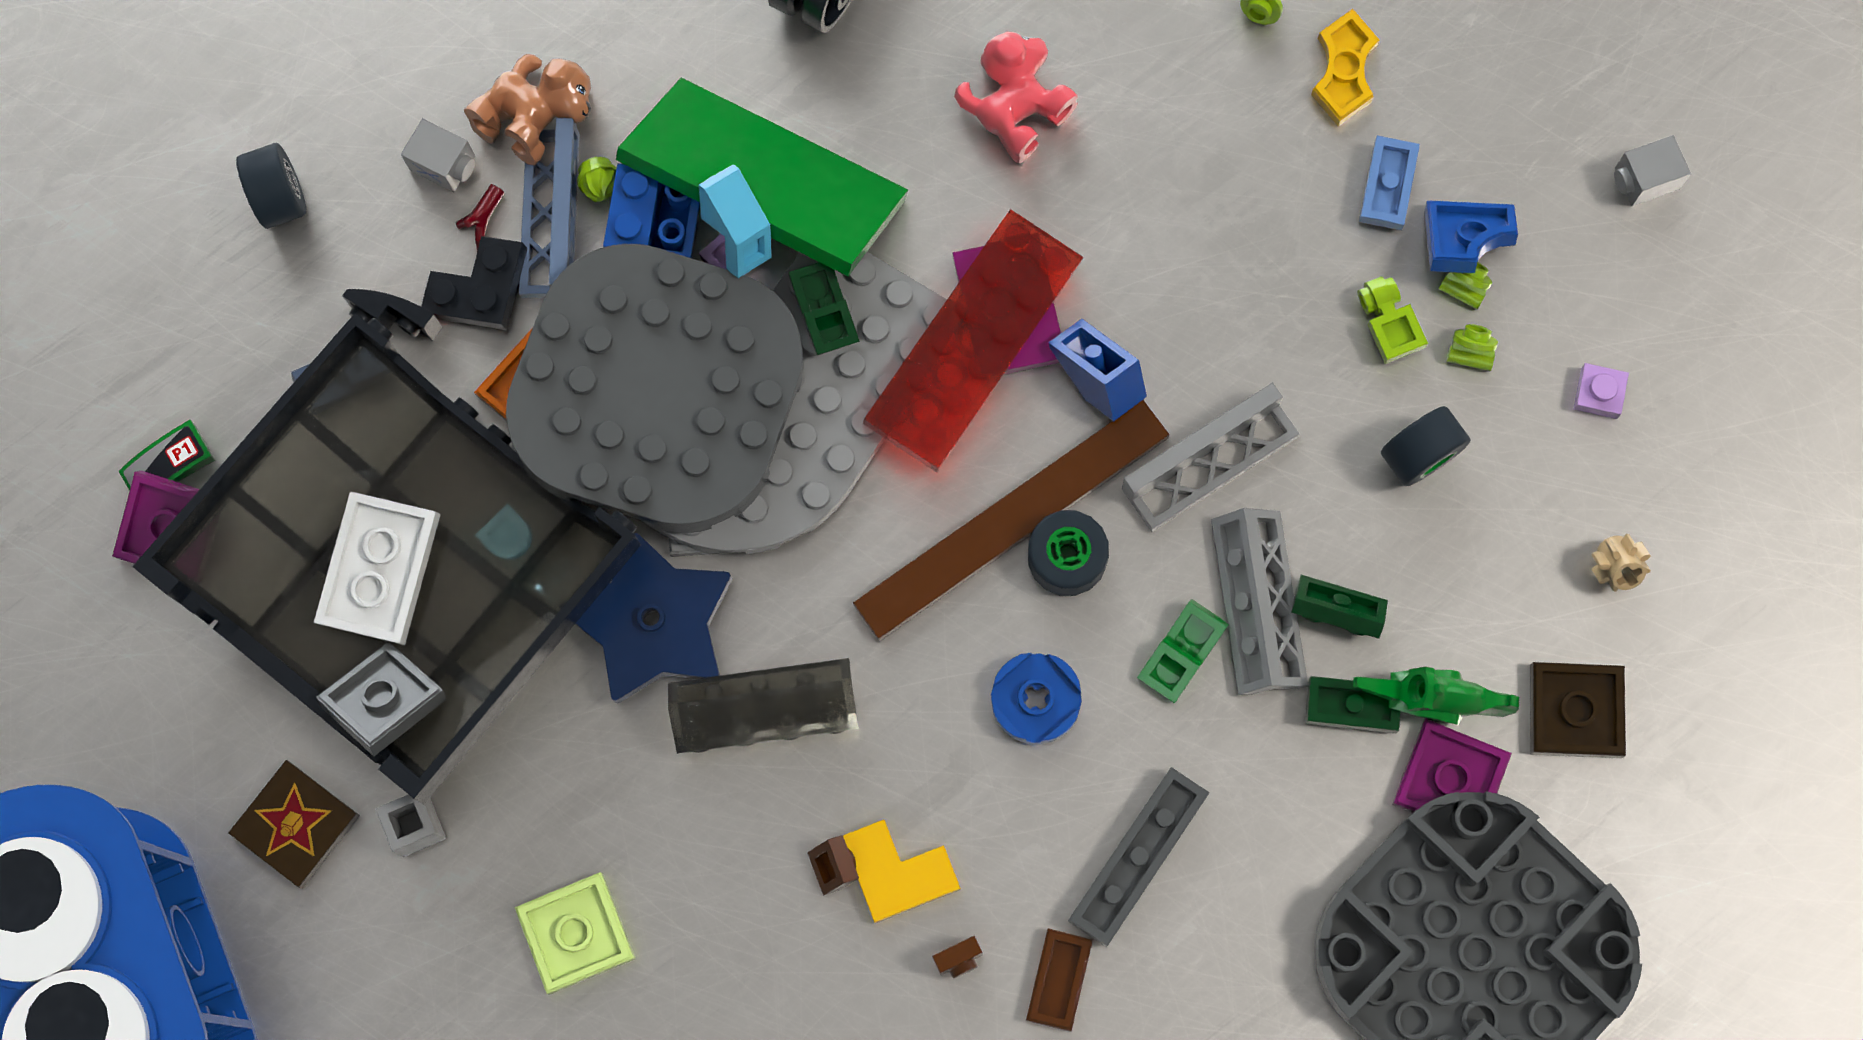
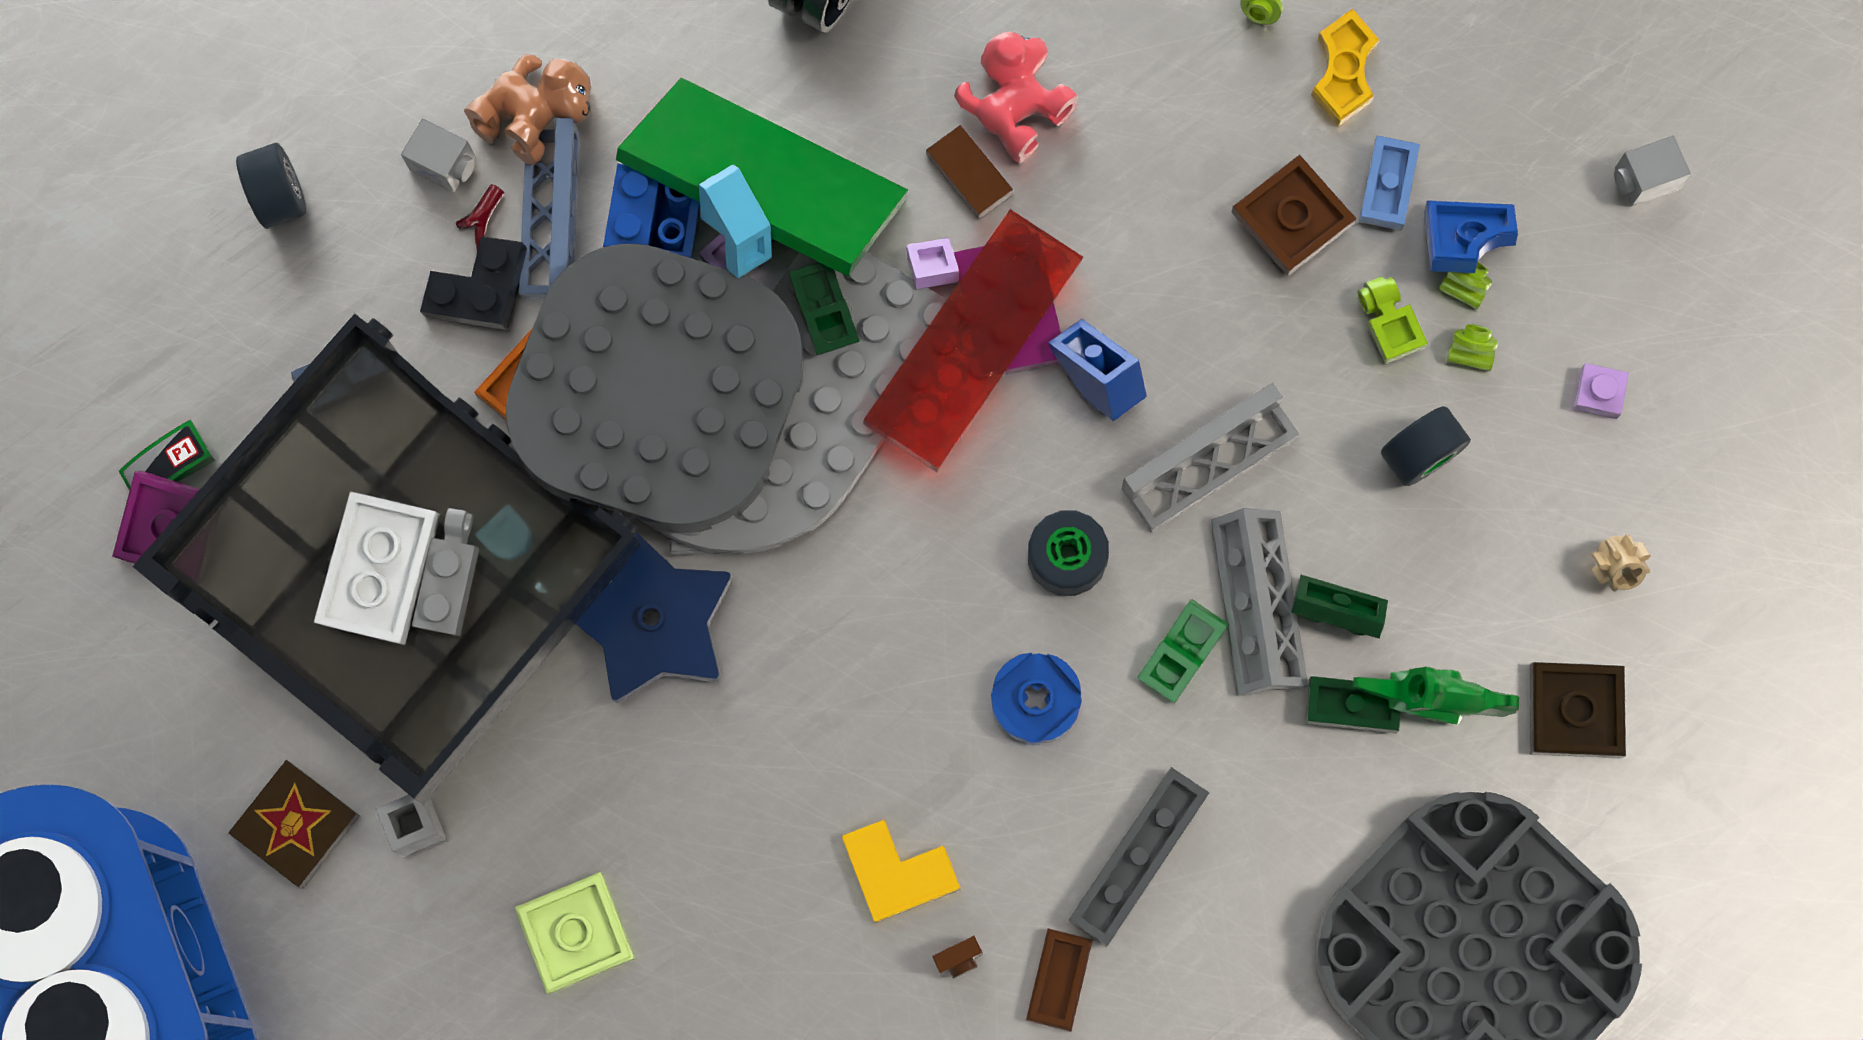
(381, 698): plate -> none
(392, 309): black slope -> none
(447, 577): none -> light grey plate
(596, 178): lime plate -> none
(762, 706): clear smoke brick -> none
(833, 865): reddish brown plate -> none
(932, 263): none -> lavender plate
(969, 172): none -> reddish brown tile
(1010, 520): reddish brown tile -> none
(1293, 215): none -> reddish brown plate
(1446, 764): magenta tile -> none

